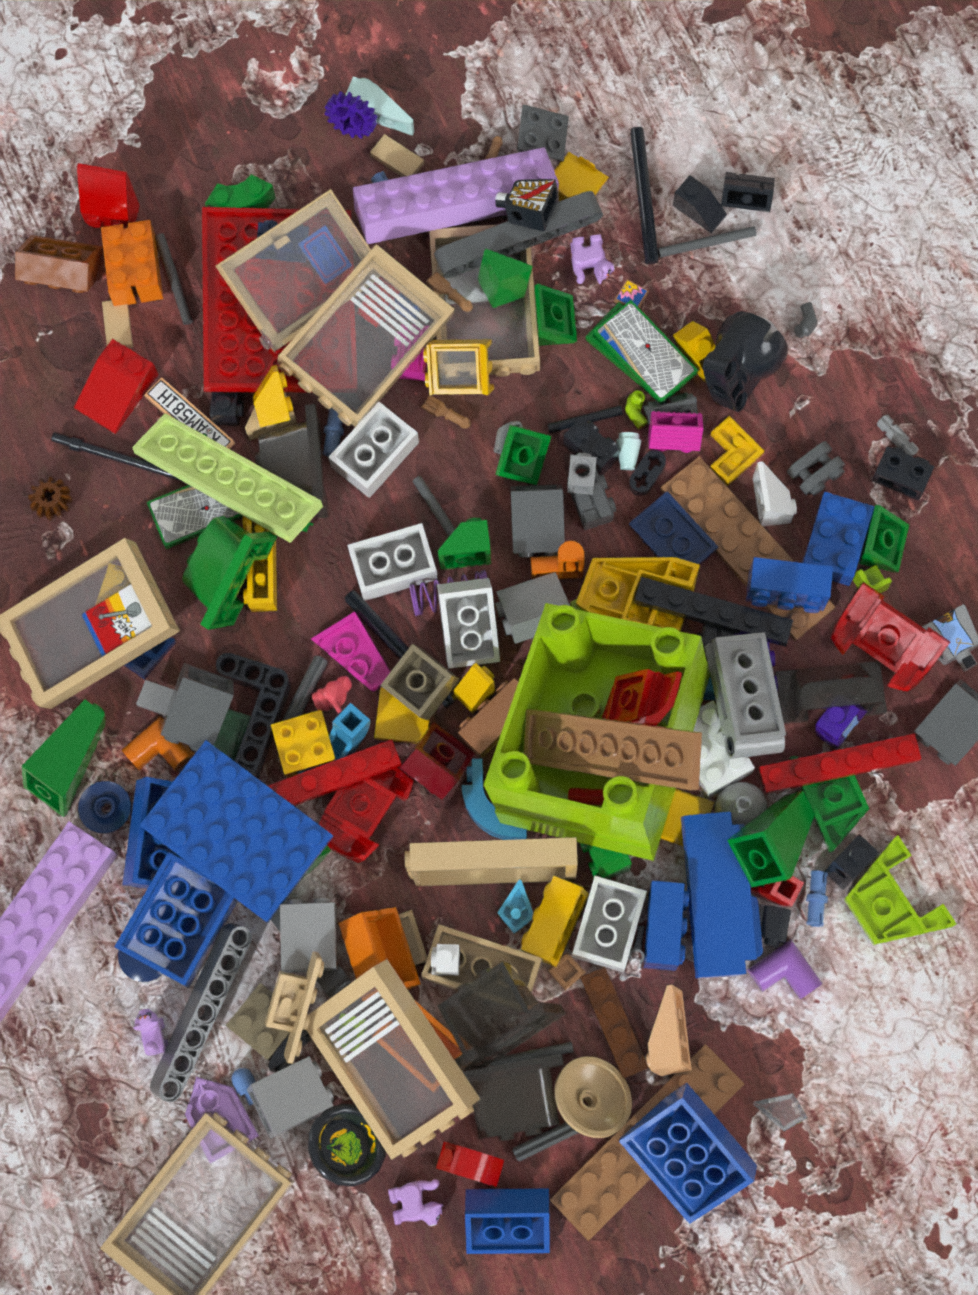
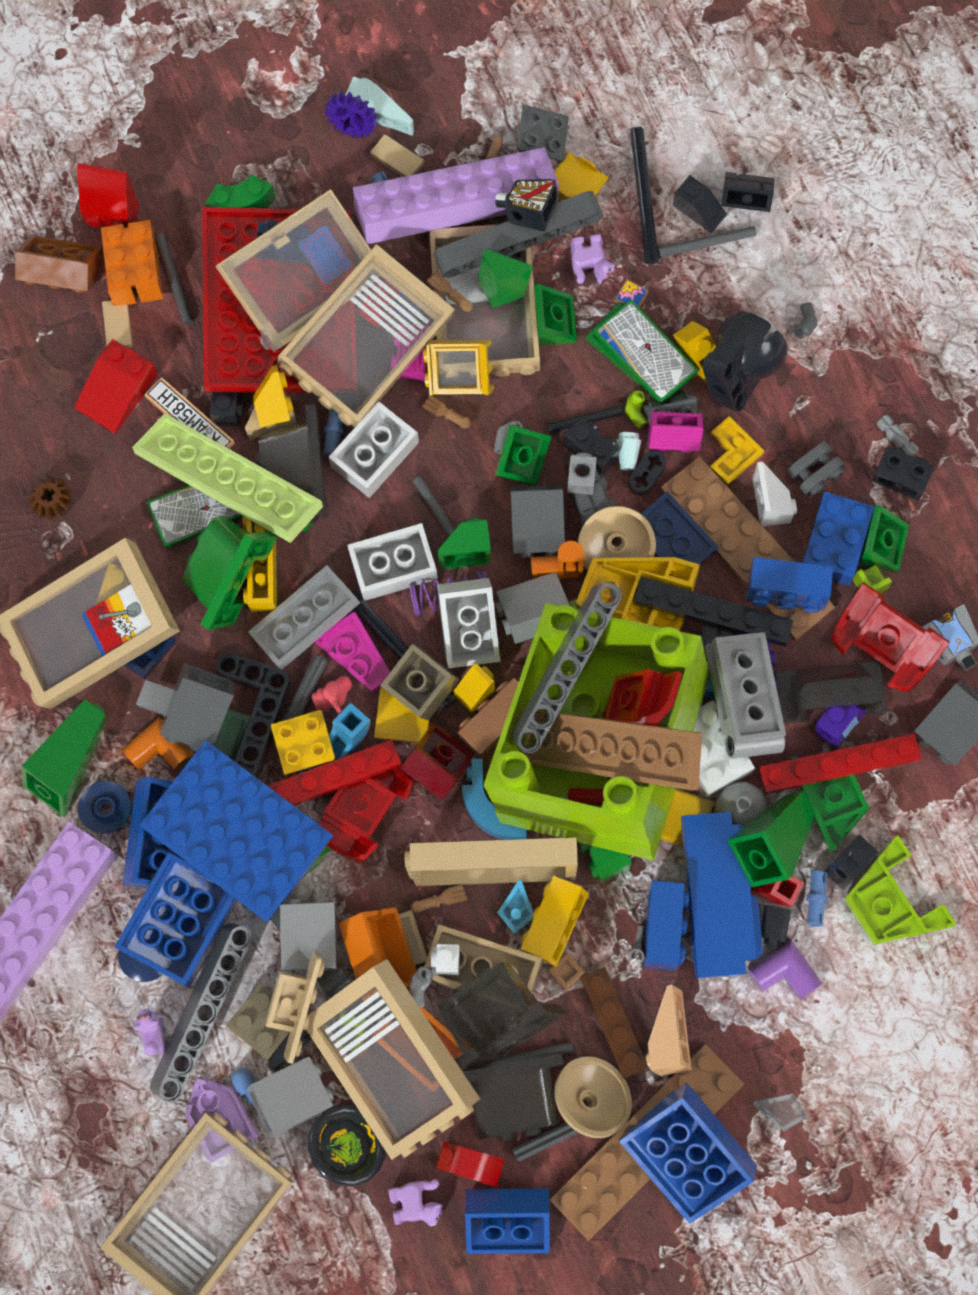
(79, 444): black bar -> none
(304, 617): none -> light grey plate
(419, 984): none -> light grey arm
(448, 897): none -> medium nougat piece
(578, 659): none -> dark grey beam
(609, 924): white brick -> none
(620, 522): none -> tan dish

